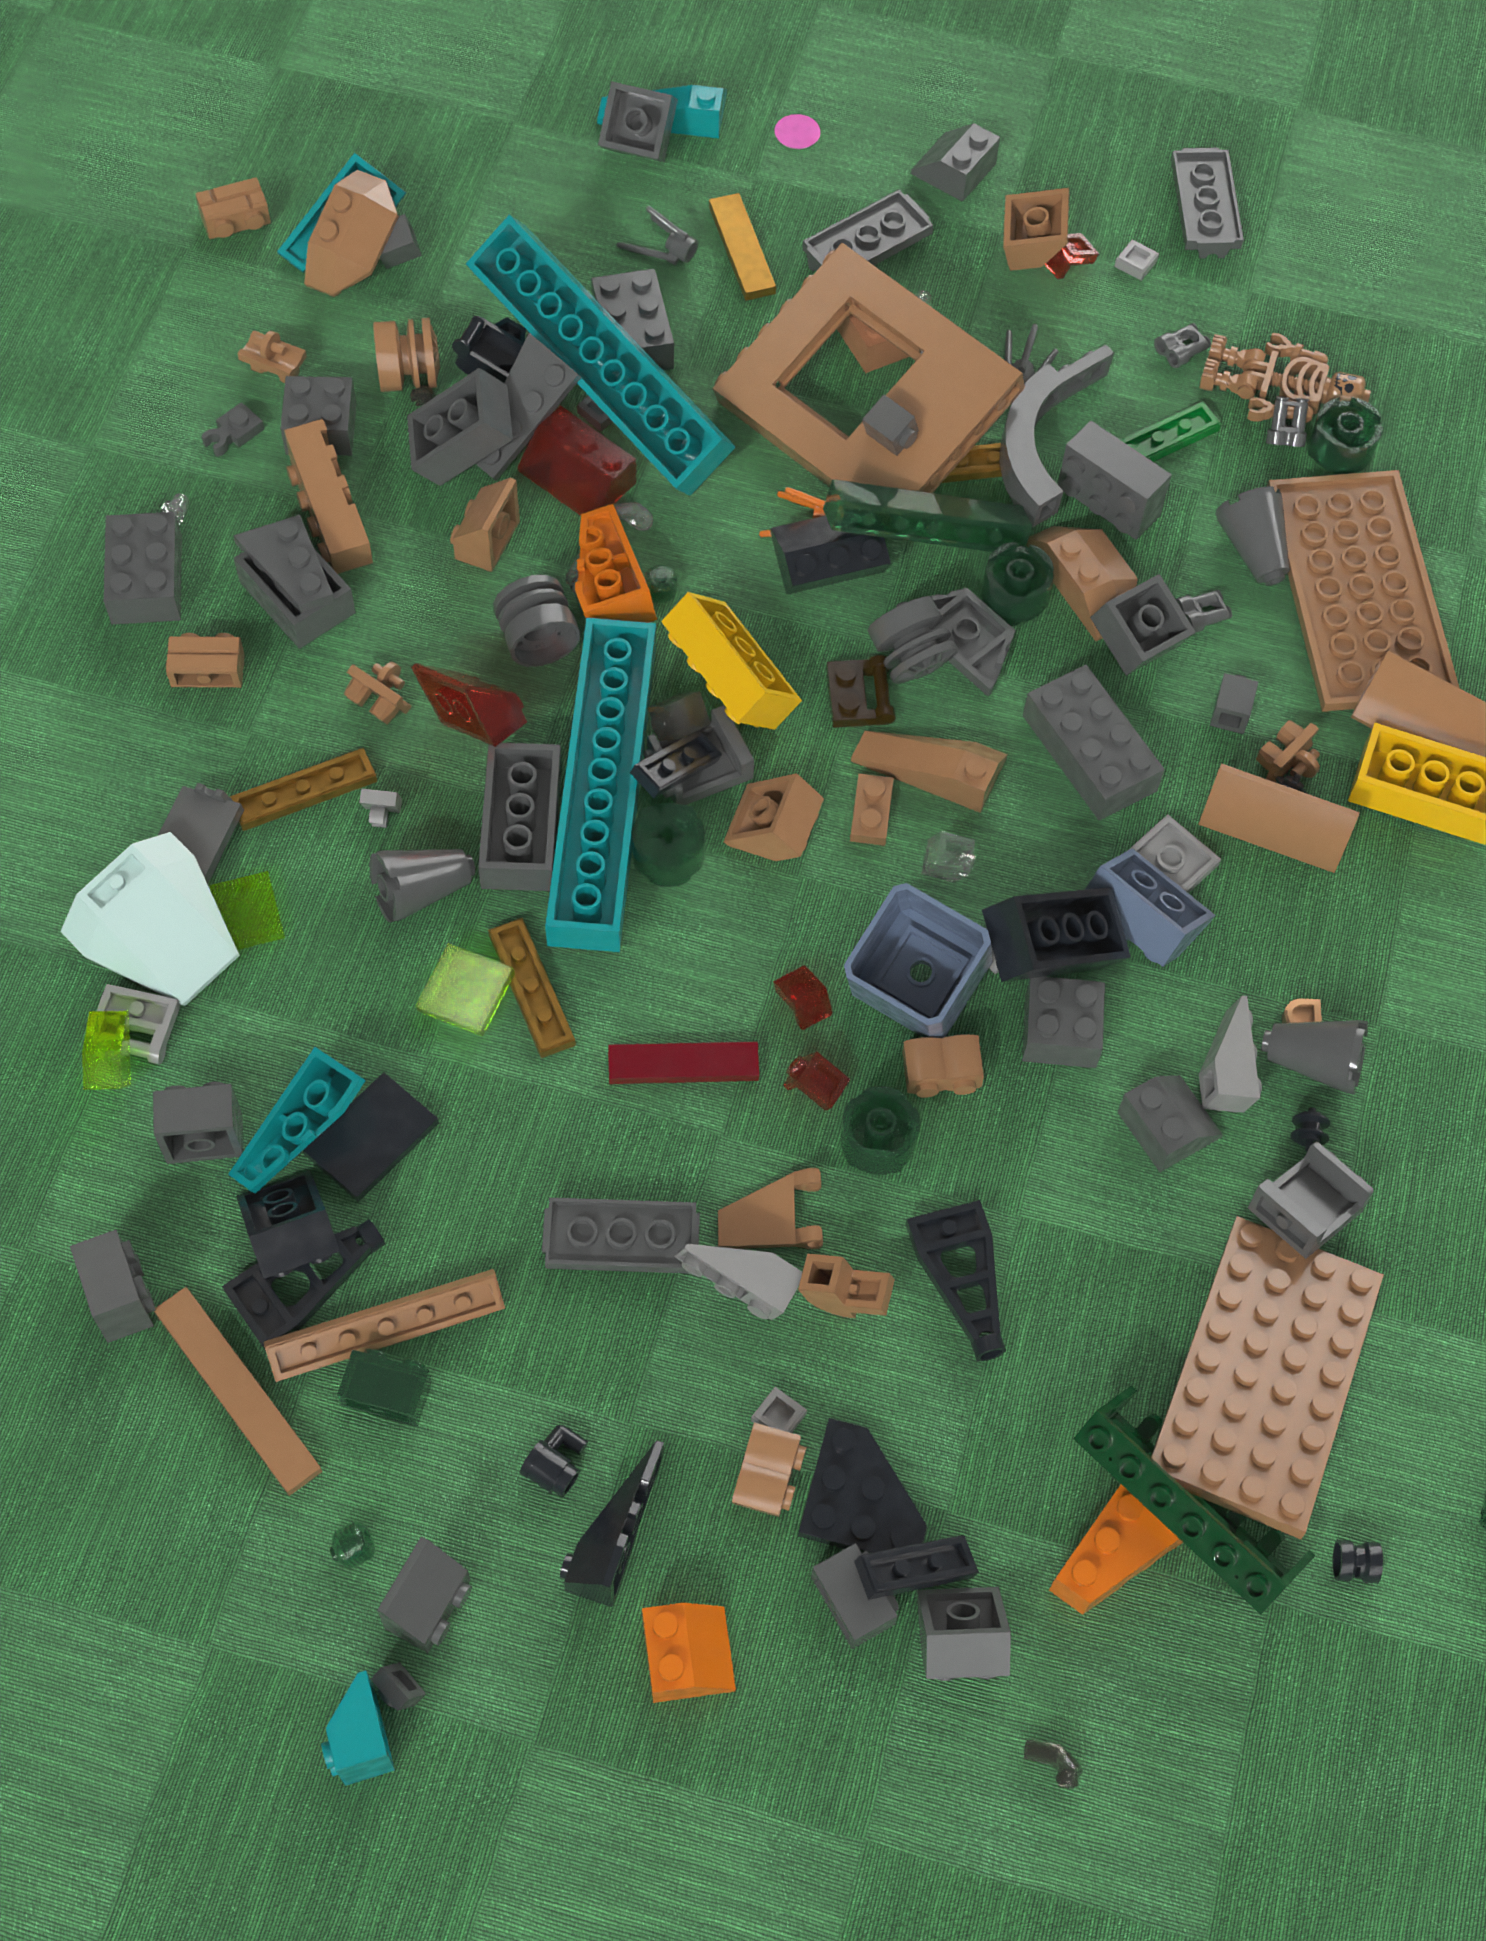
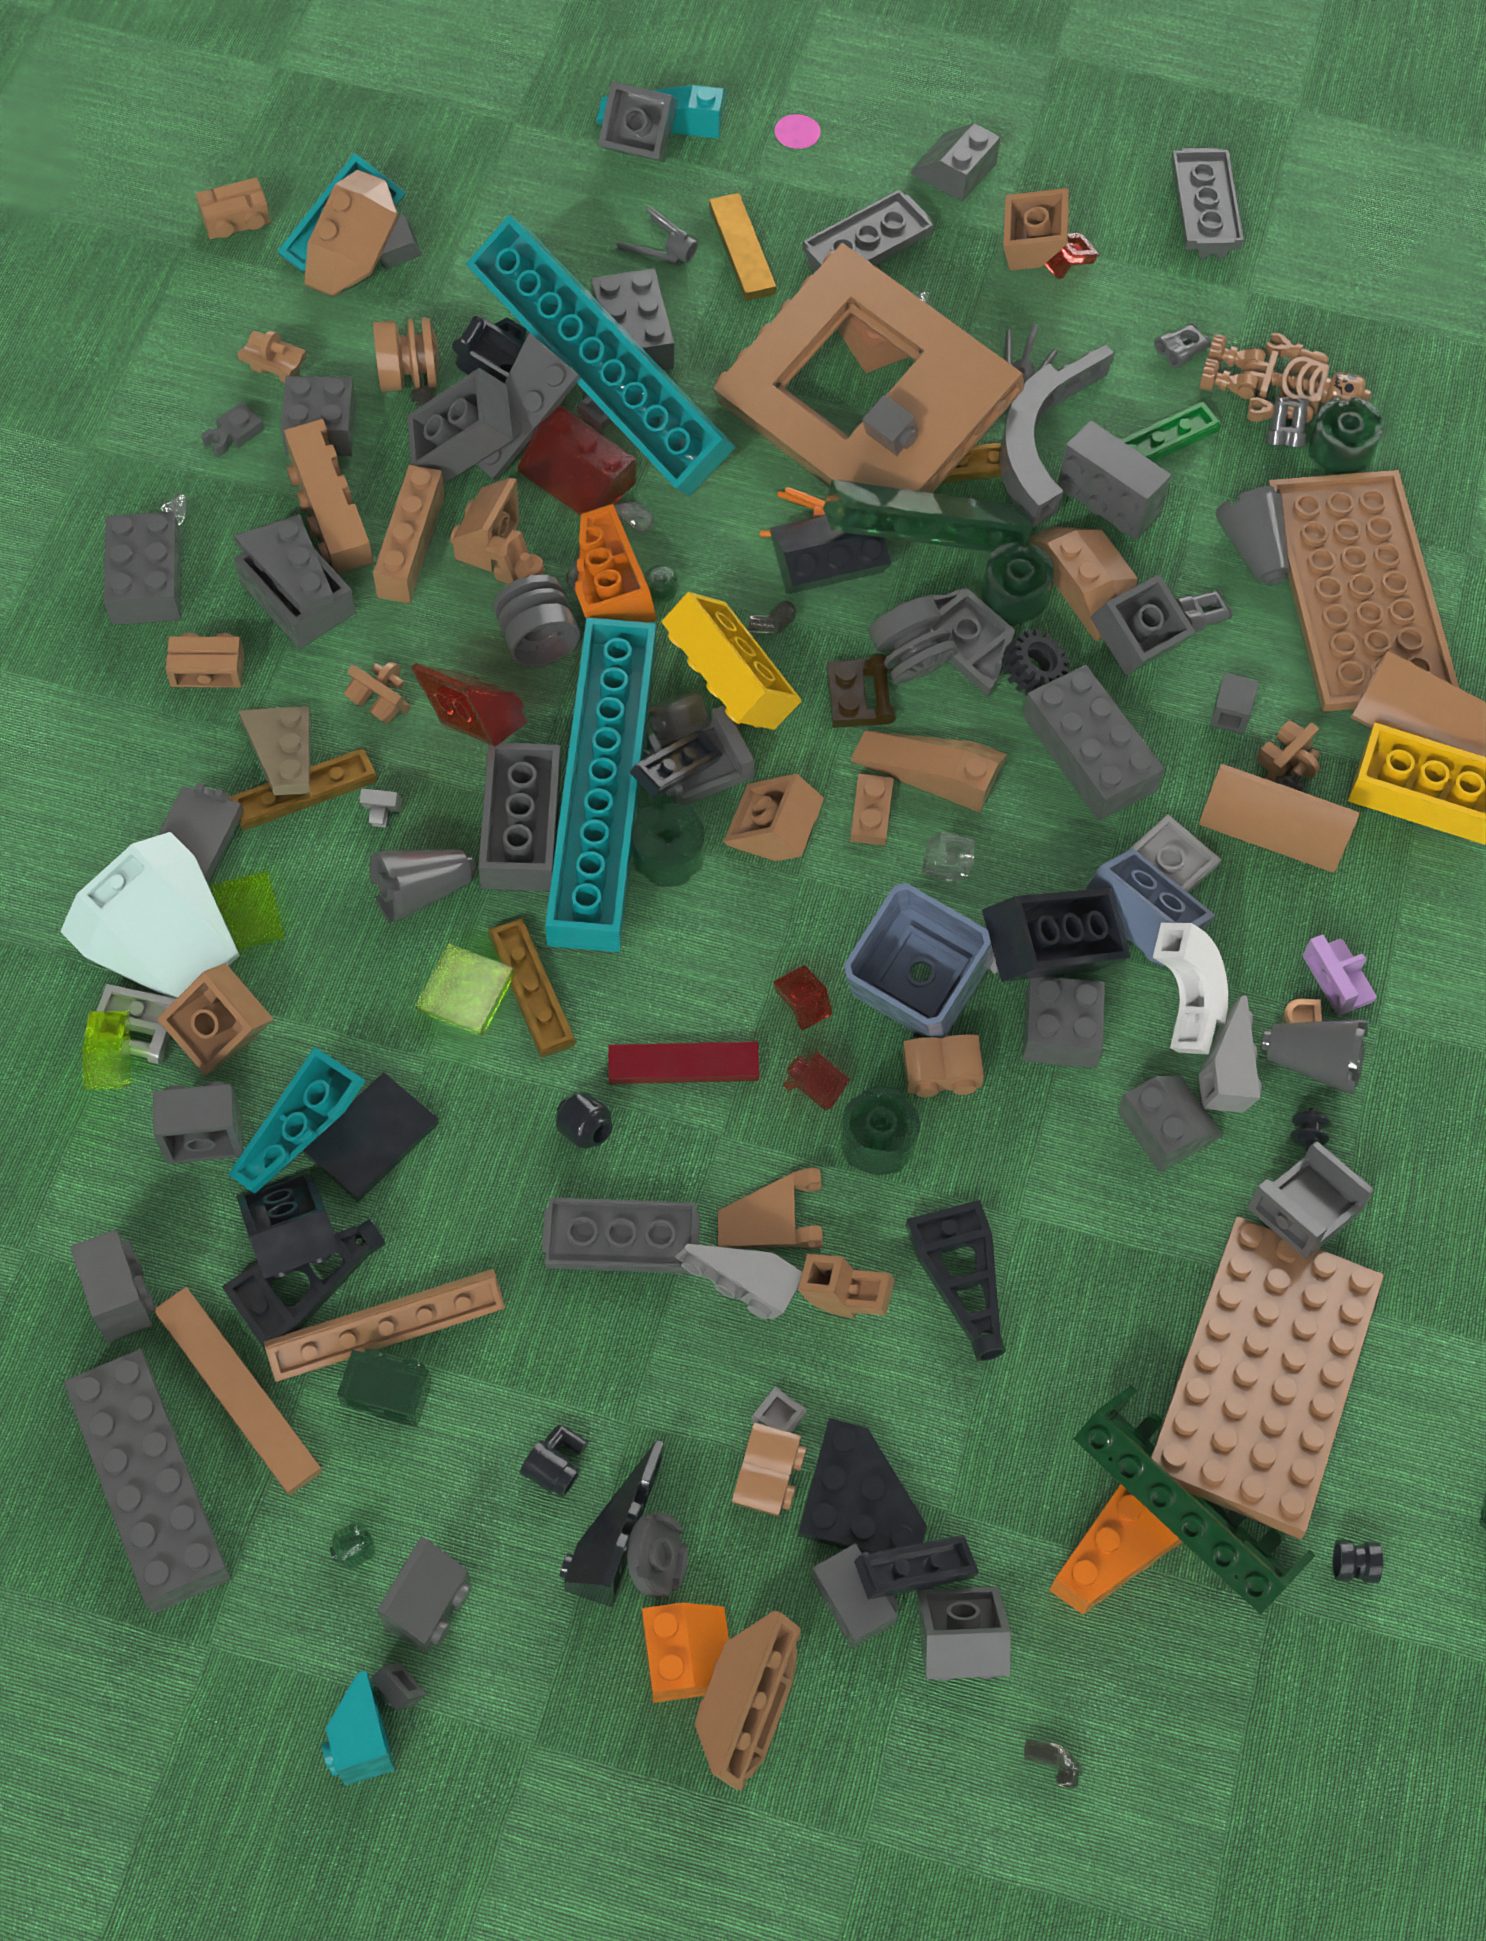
(147, 1481): none -> dark grey brick
(214, 1018): none -> medium nougat slope
(282, 745): none -> dark tan wing
(409, 534): none -> medium nougat brick
(513, 558): none -> medium nougat hips
(584, 1120): none -> black head
(656, 1555): none -> dark grey tile
(747, 1697): none -> medium nougat wedge
(776, 621): none -> clear smoke arm
(1040, 649): none -> black tyre
(1136, 260): light grey tile -> none
(1200, 982): none -> white arch
(1339, 974): none -> lavender panel

